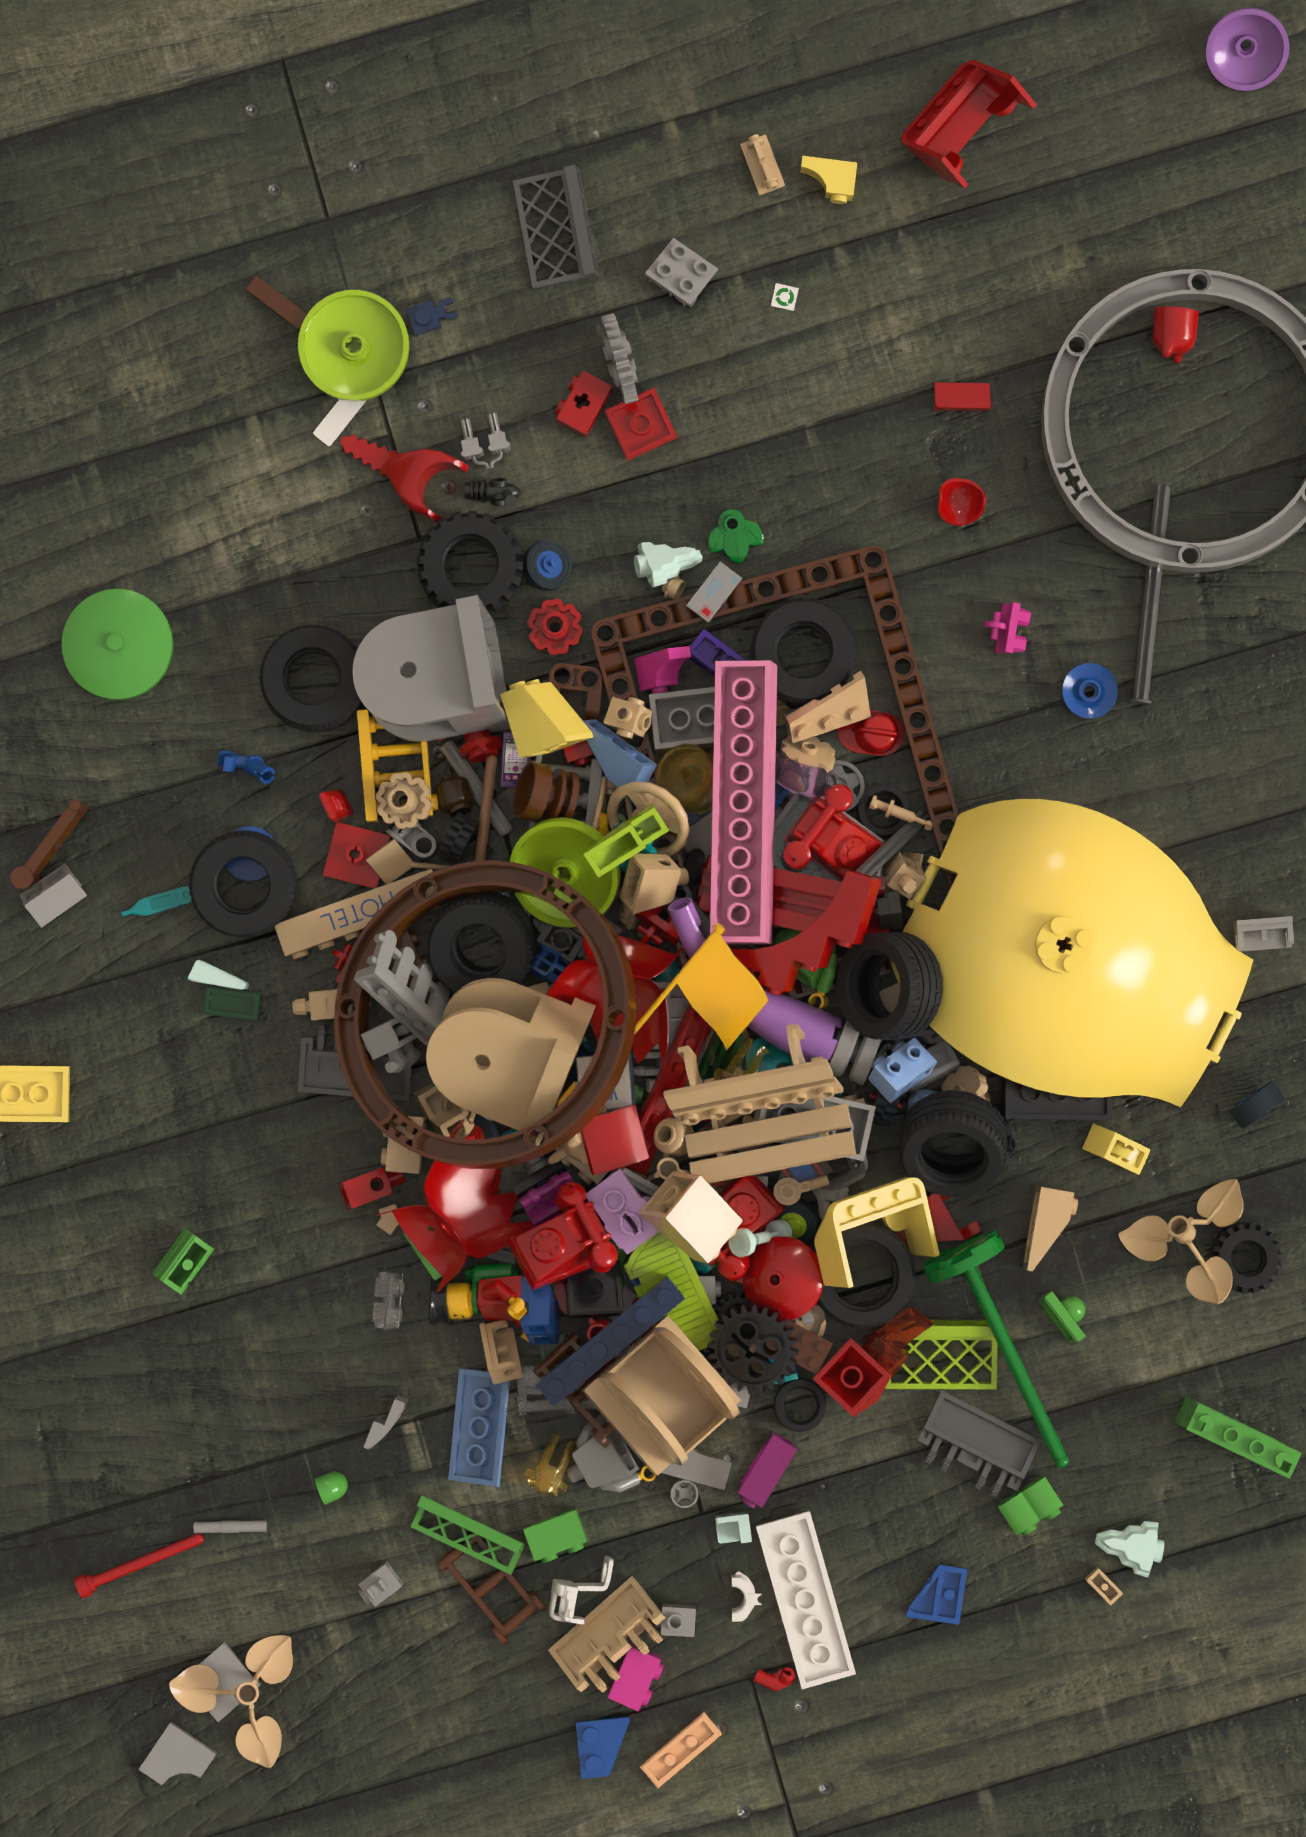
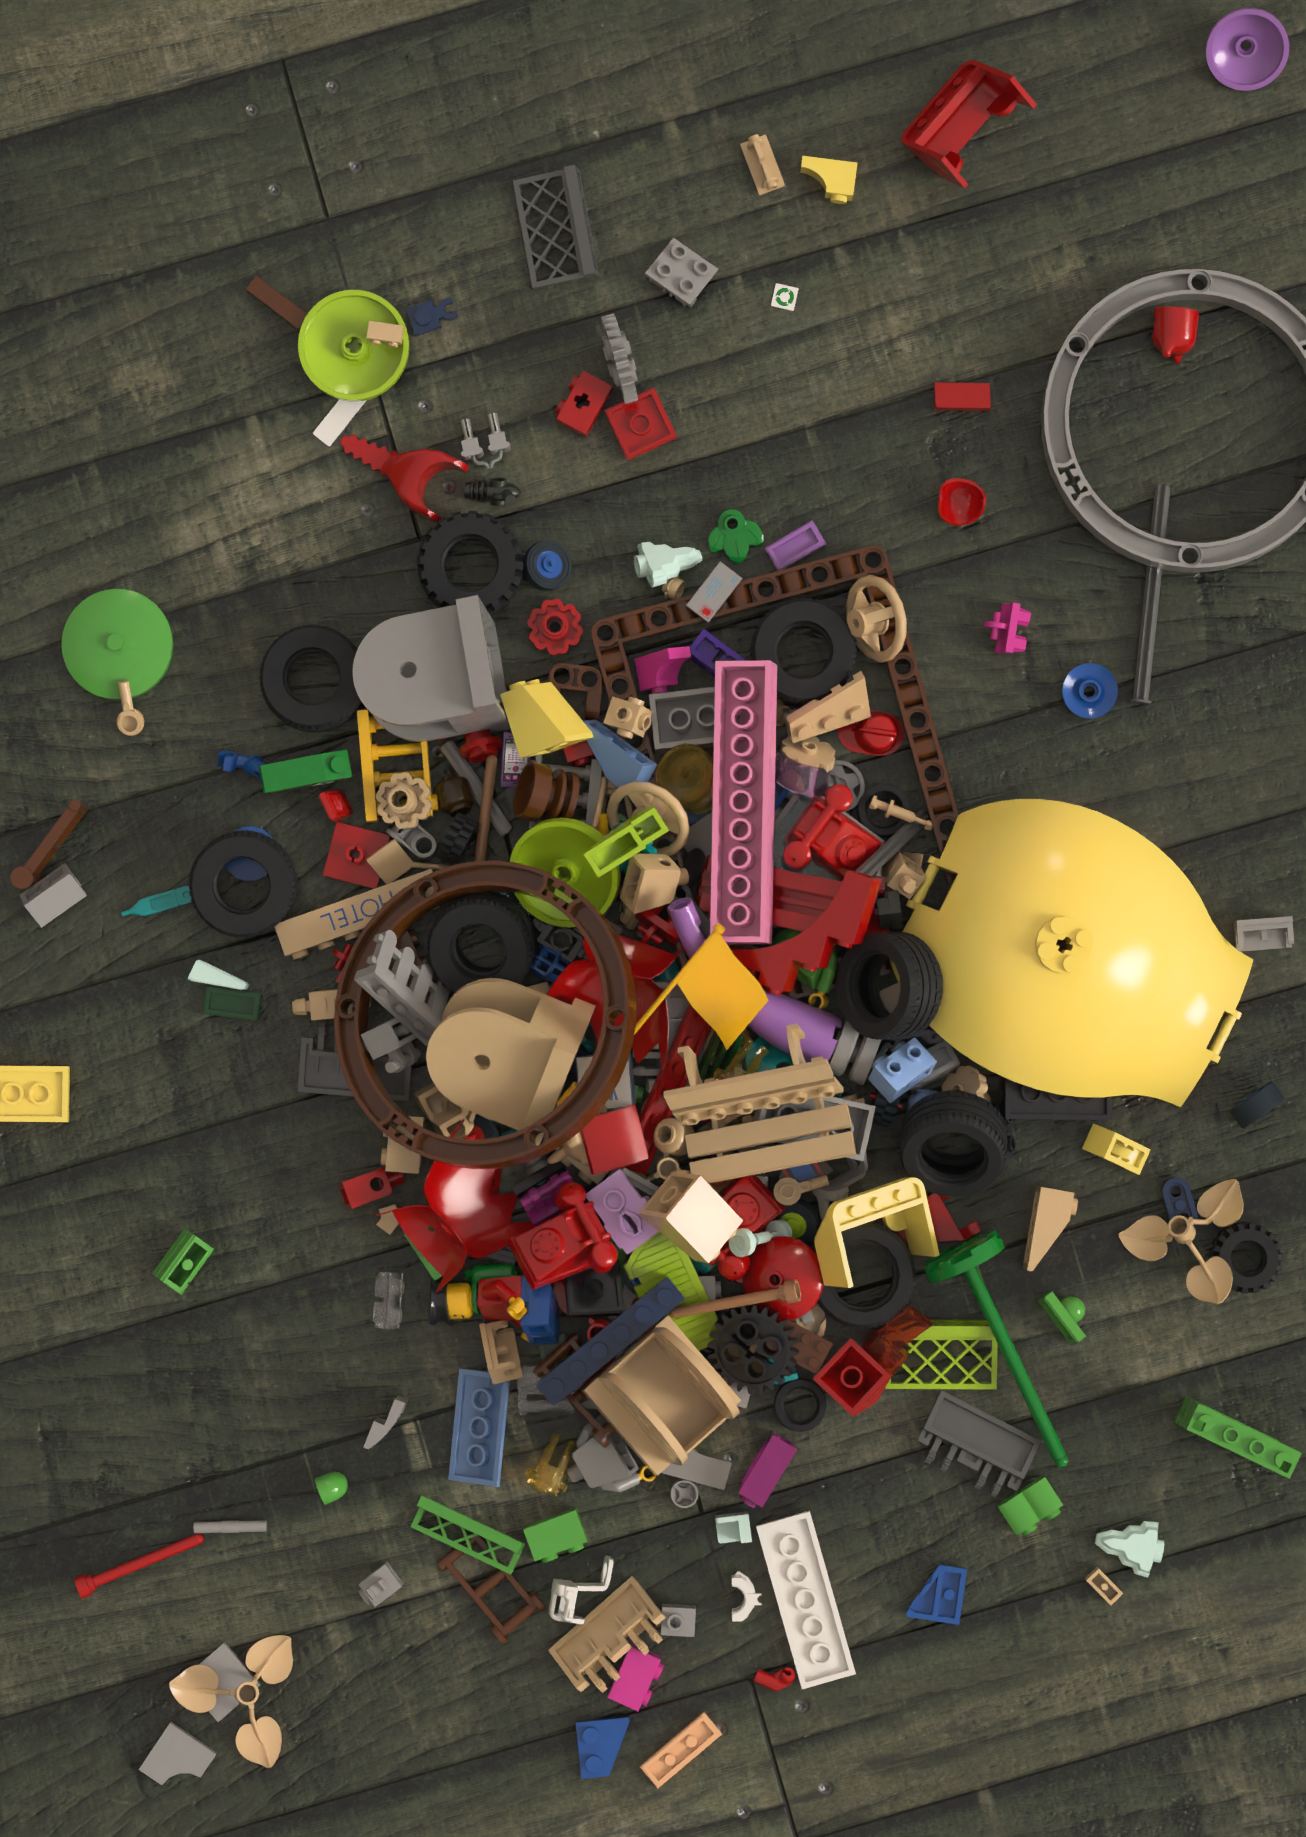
(129, 720): none -> tan plate
(305, 772): none -> green slope
(385, 333): none -> tan piece
(788, 1292): none -> medium nougat piece
(795, 546): none -> medium lavender tile
(872, 619): none -> tan piece
(1182, 1203): none -> dark blue plate

